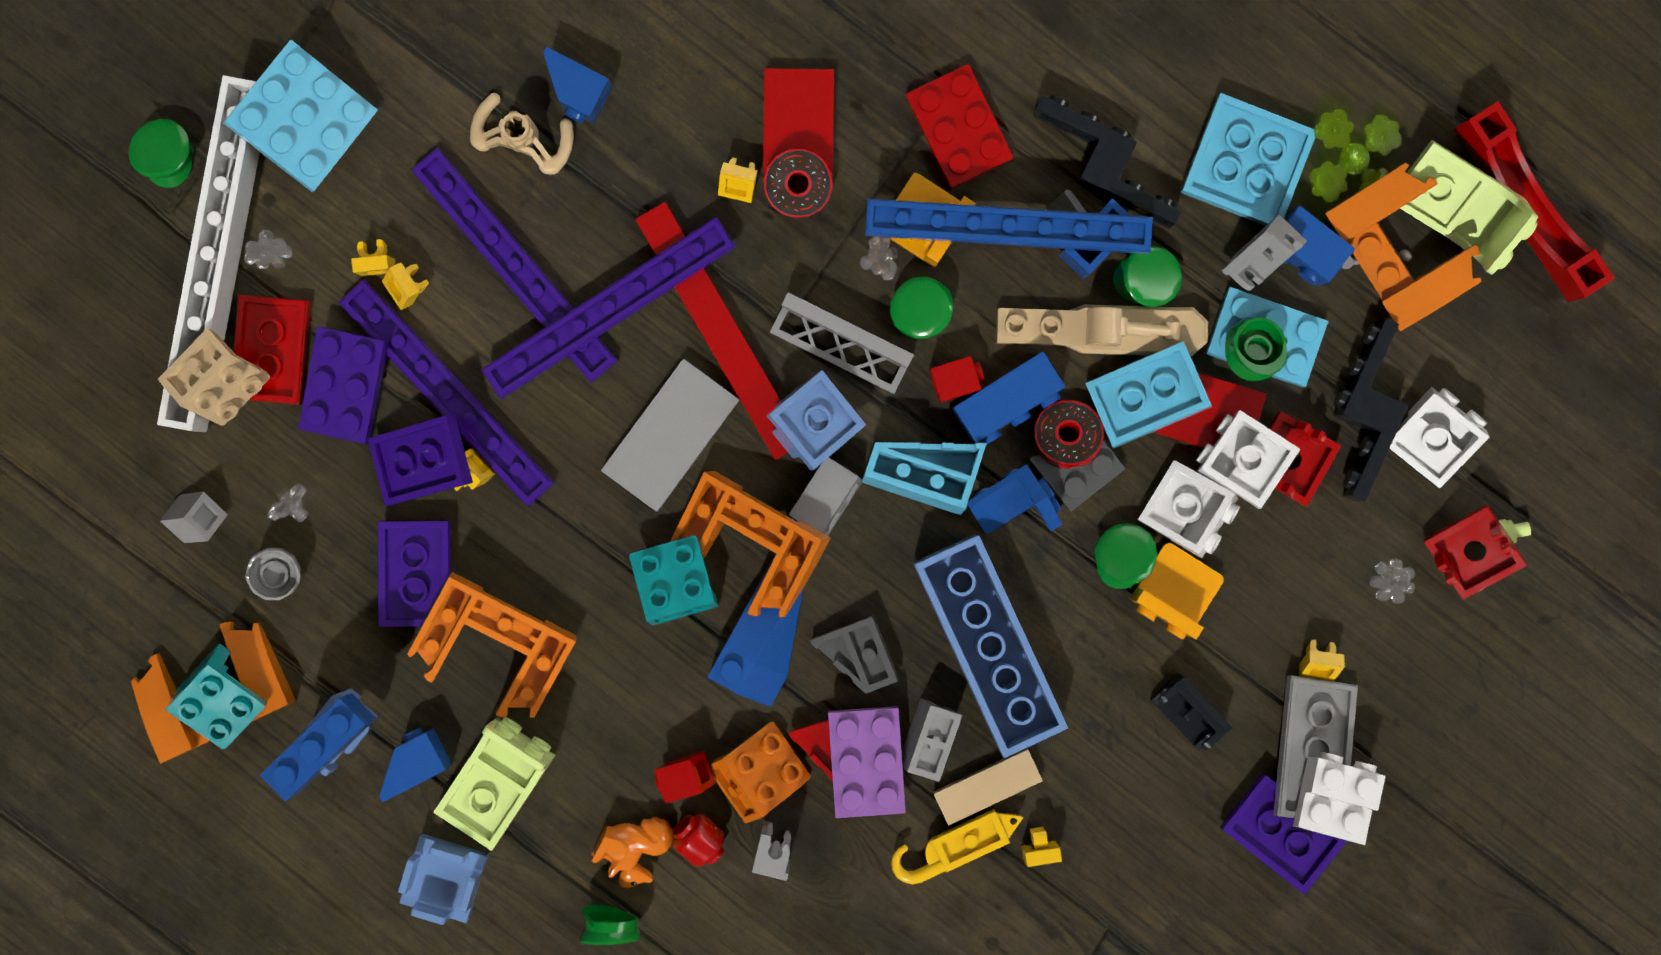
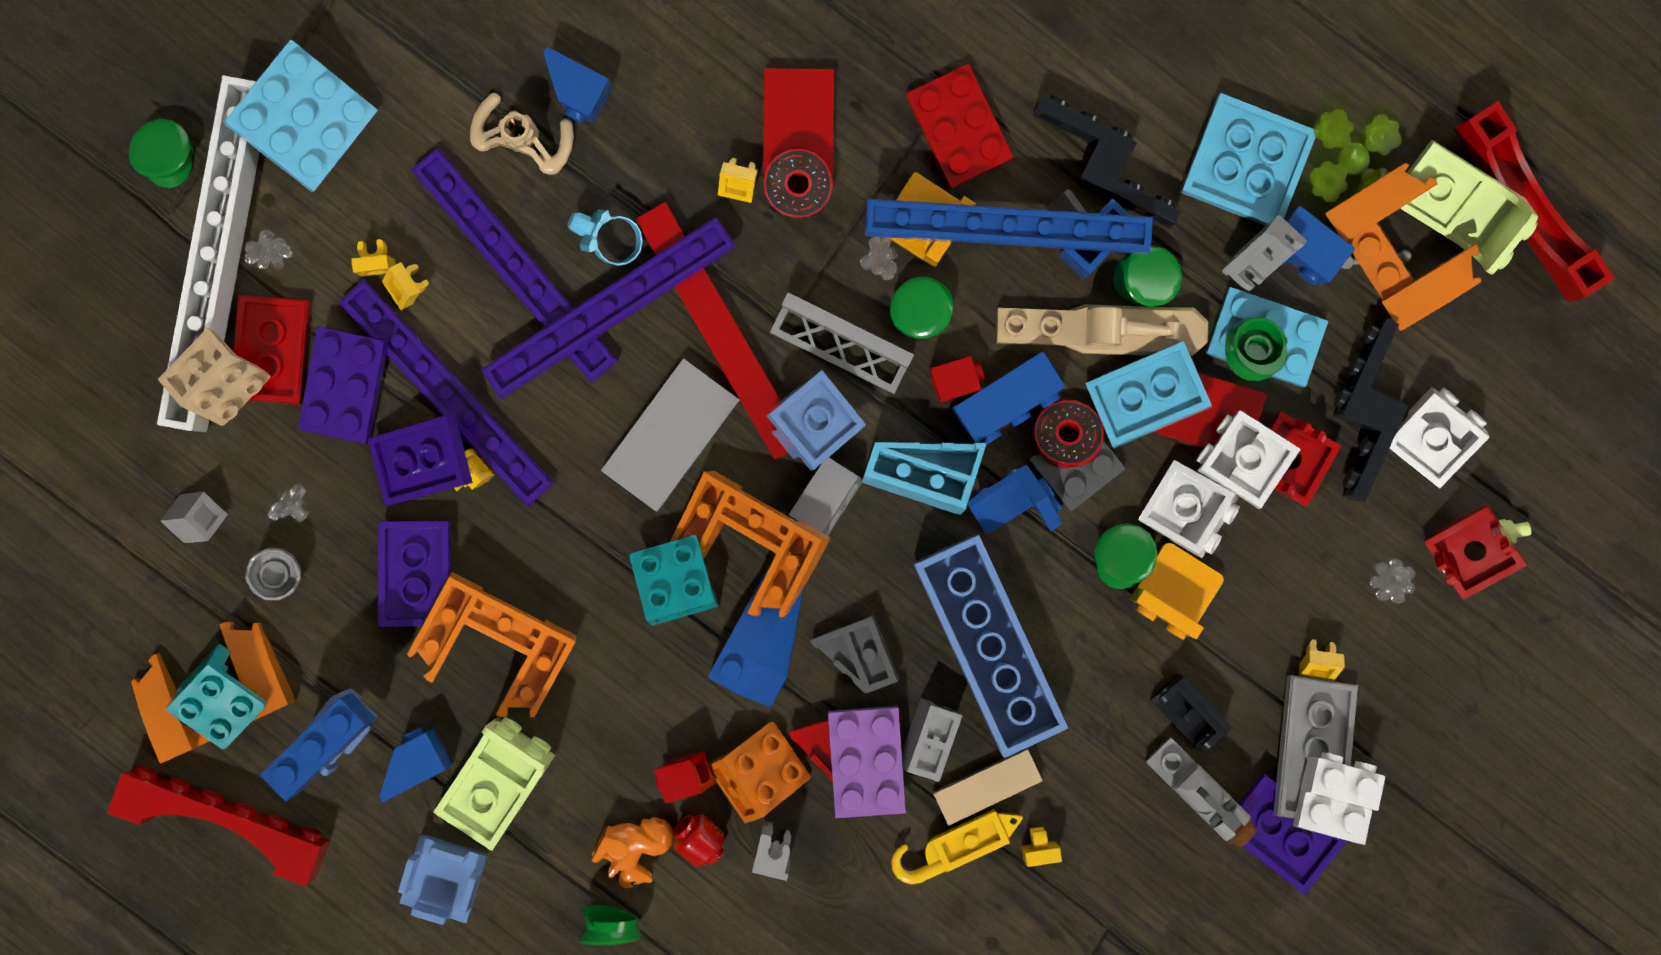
(291, 850): none -> red arch
(589, 226): none -> medium azure piece
(1202, 793): none -> light grey plate

